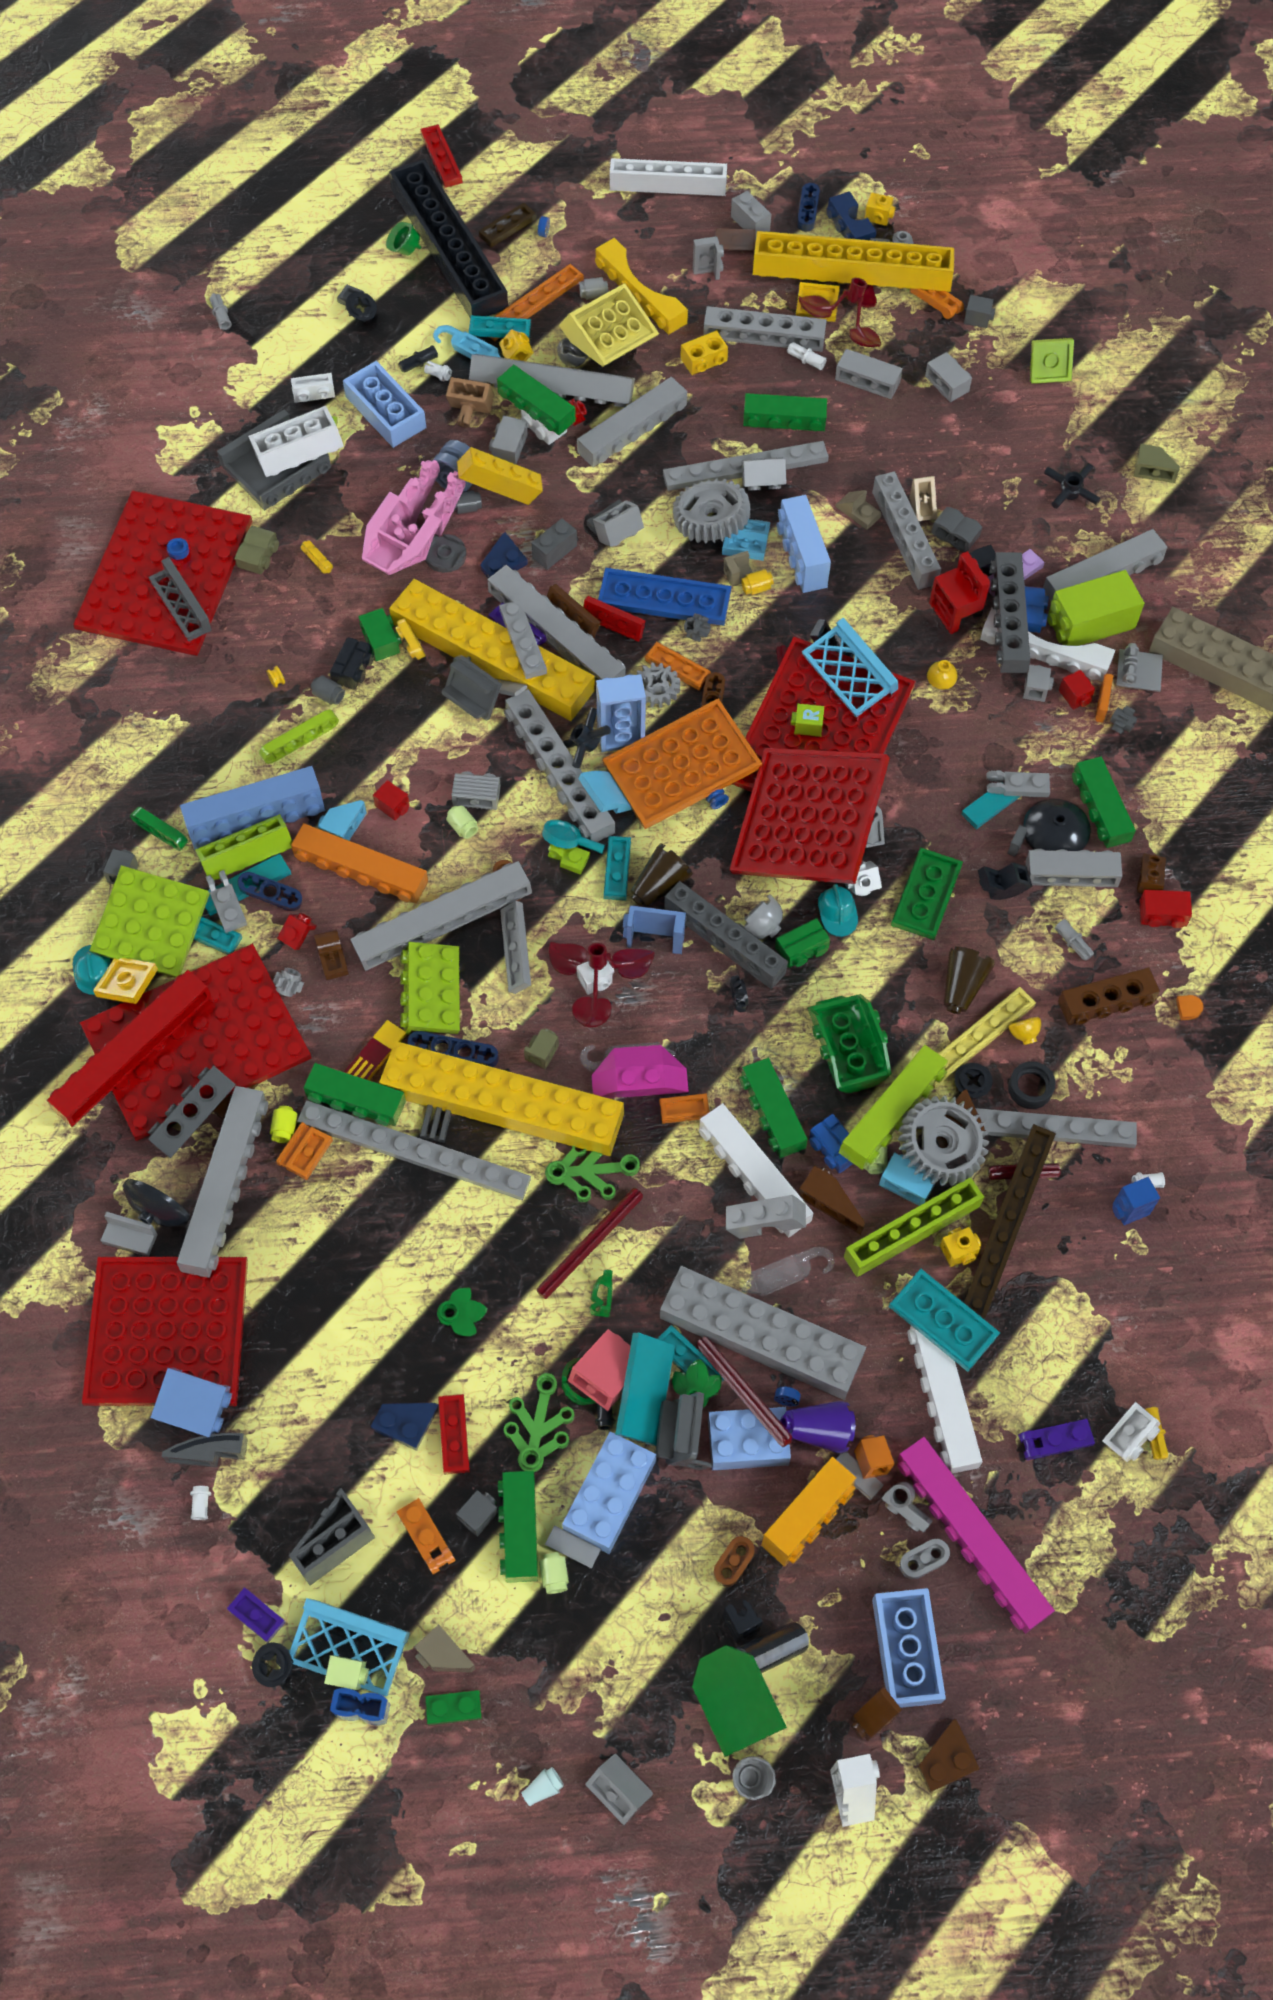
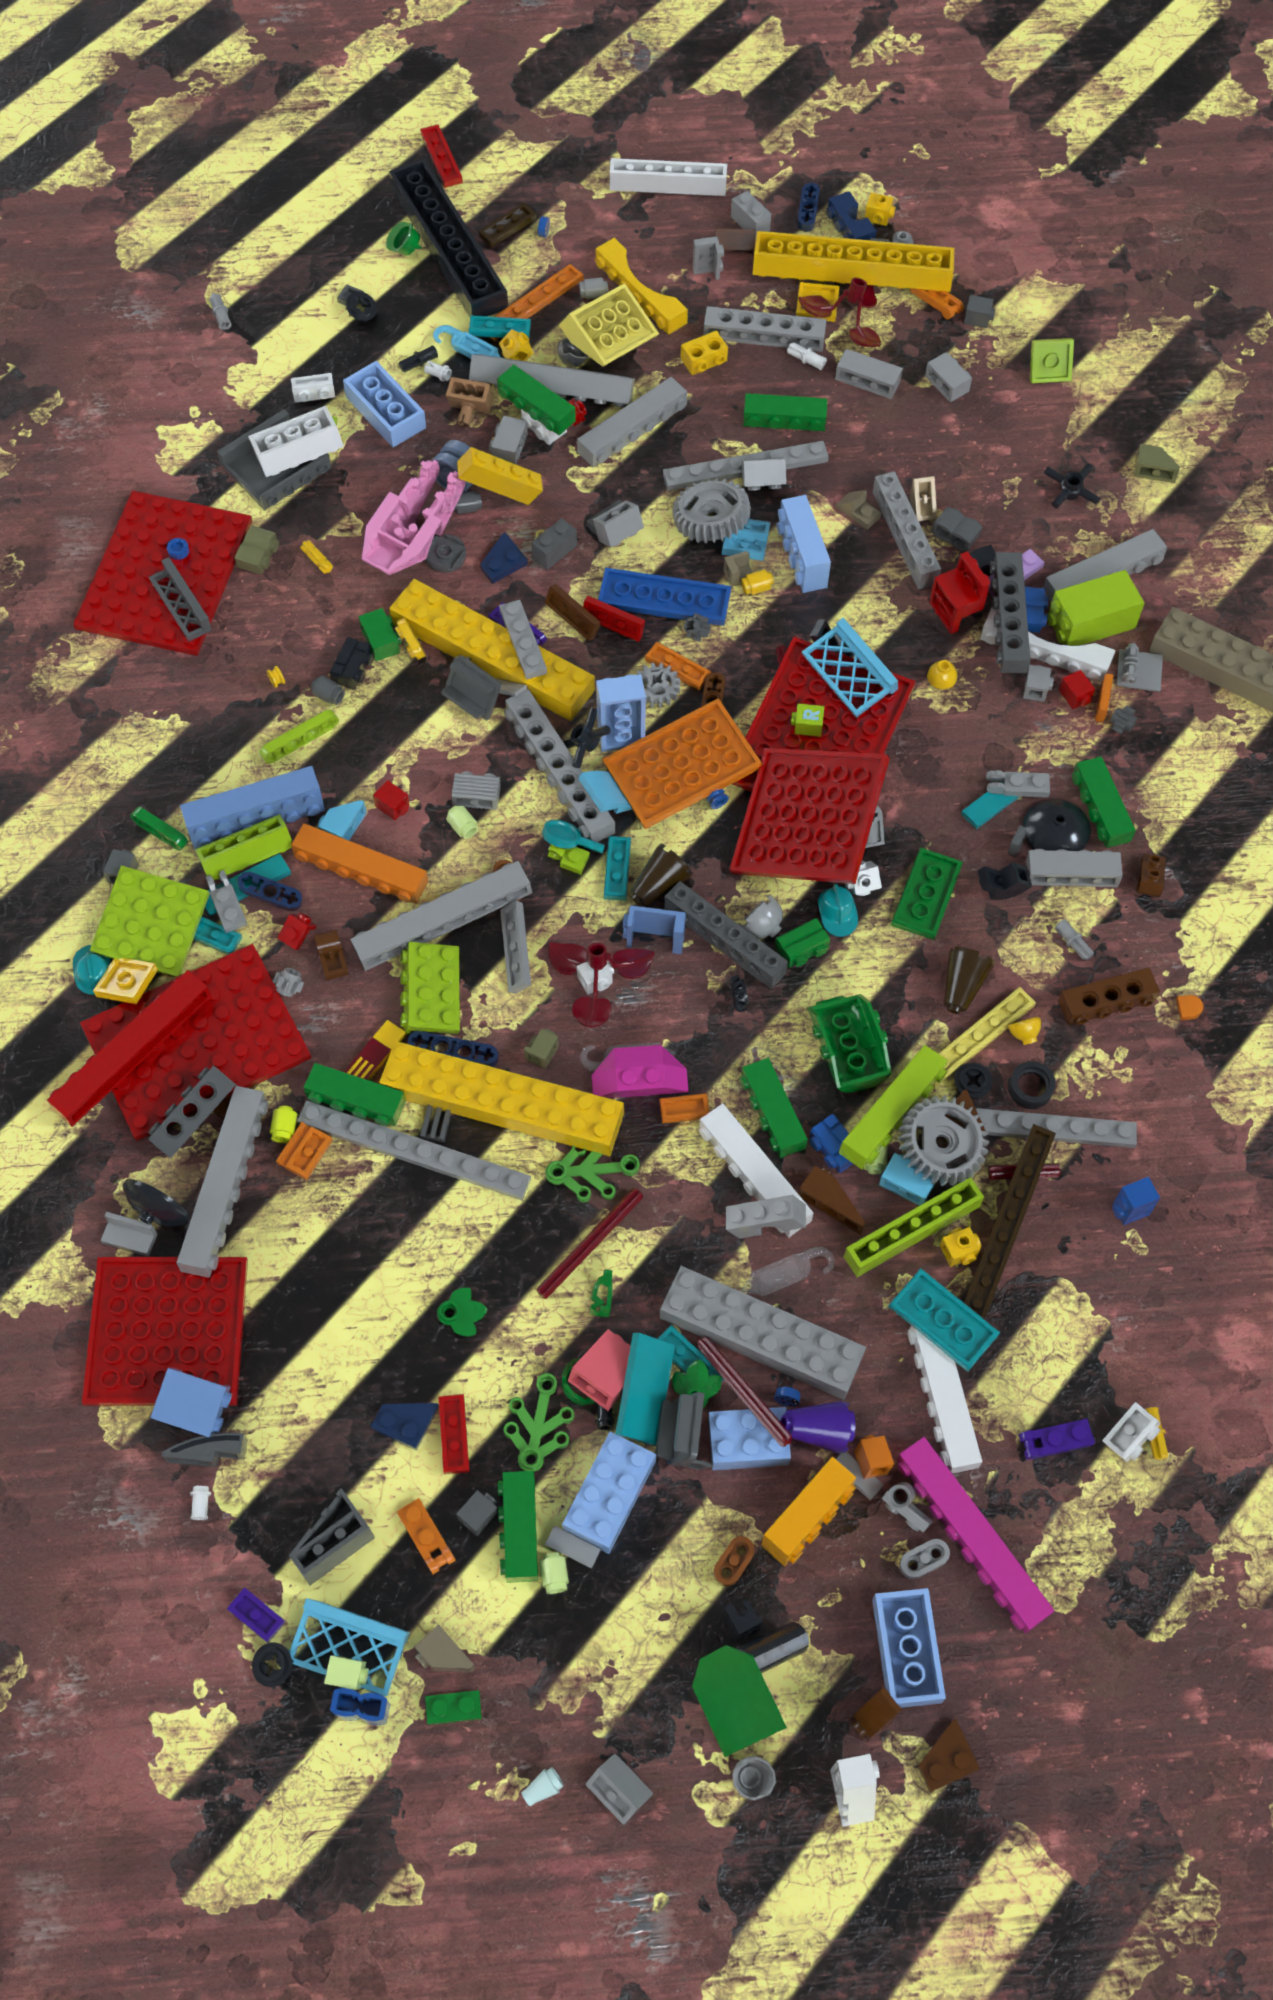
(559, 630): light grey brick -> none
(1157, 1179): white pin -> none
(1165, 908): red brick -> none

